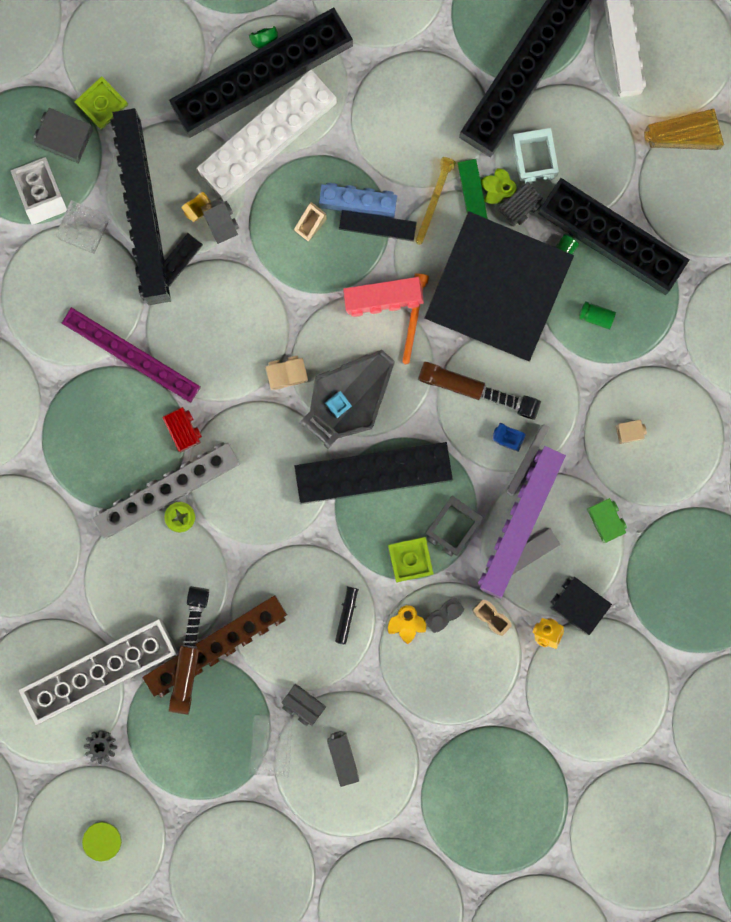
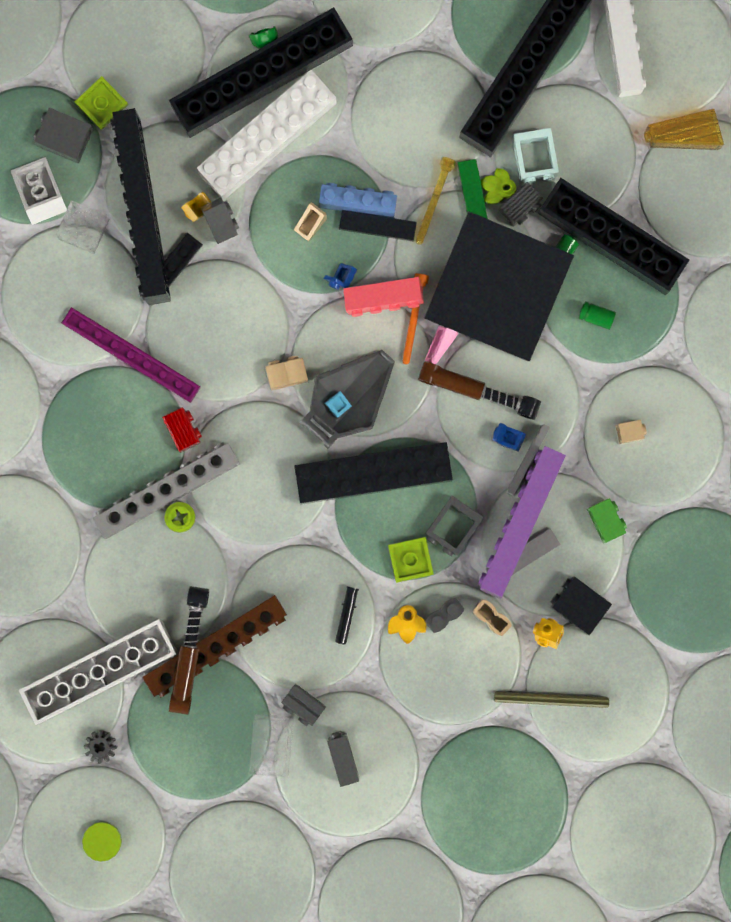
(342, 277): none -> blue bracket
(440, 343): none -> bright pink slope
(550, 699): none -> olive axle

